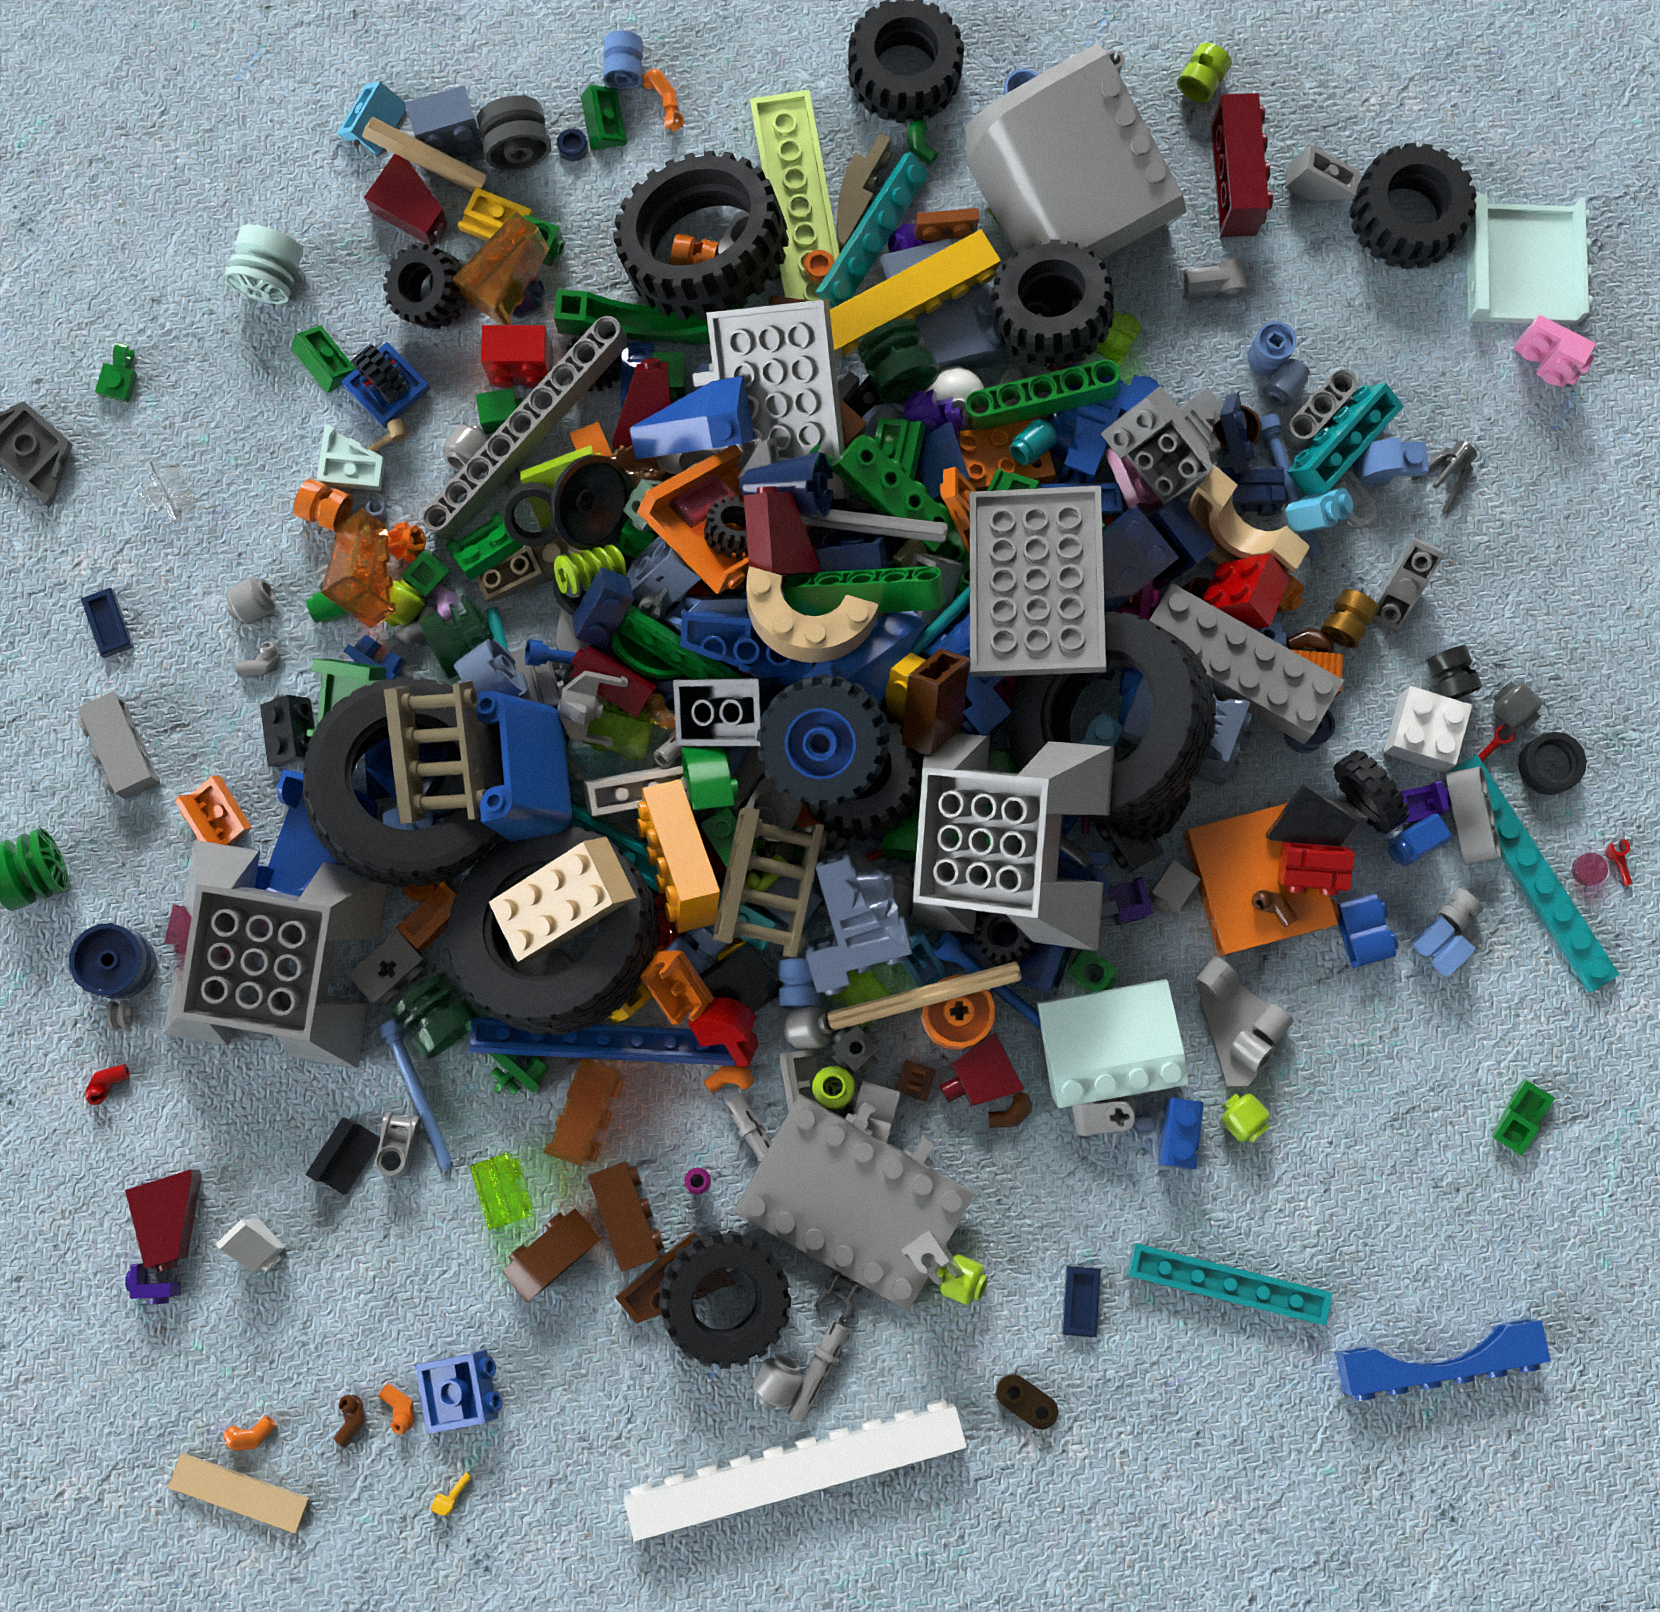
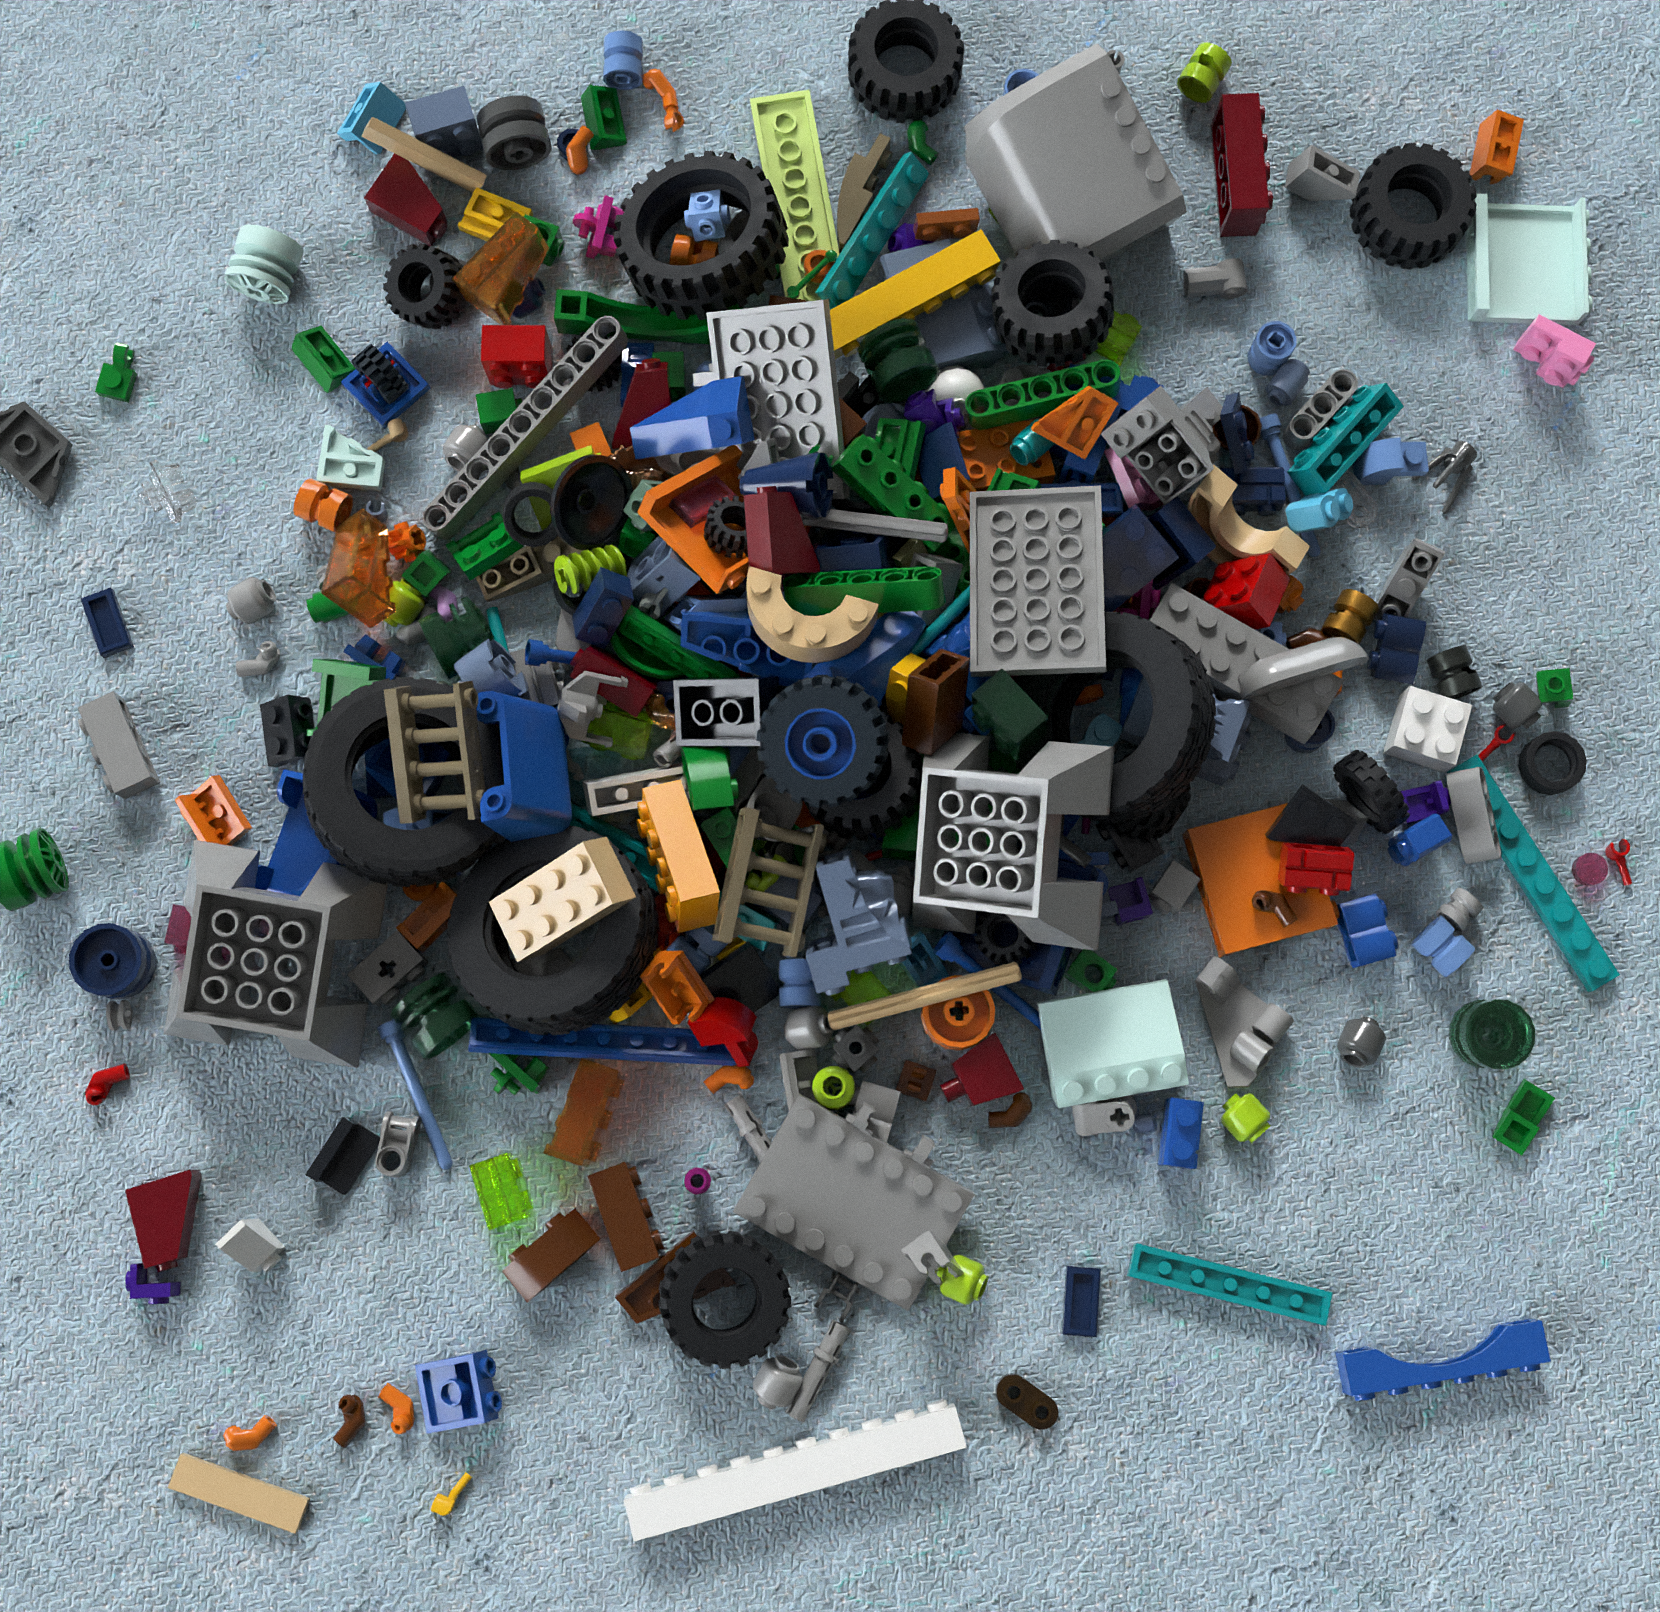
(577, 152): none -> orange arm
(605, 216): none -> dark pink hips
(707, 215): none -> light blue brick
(793, 291): none -> green hinge
(1008, 715): none -> clear green brick
(1077, 421): none -> orange wing
(1090, 694): none -> orange tile
(1301, 665): none -> light grey brick
(1361, 1042): none -> dark grey head
(1397, 648): none -> dark blue brick
(1496, 146): none -> orange hinge
(1510, 1035): none -> clear green wheel
(1555, 687): none -> green bracket

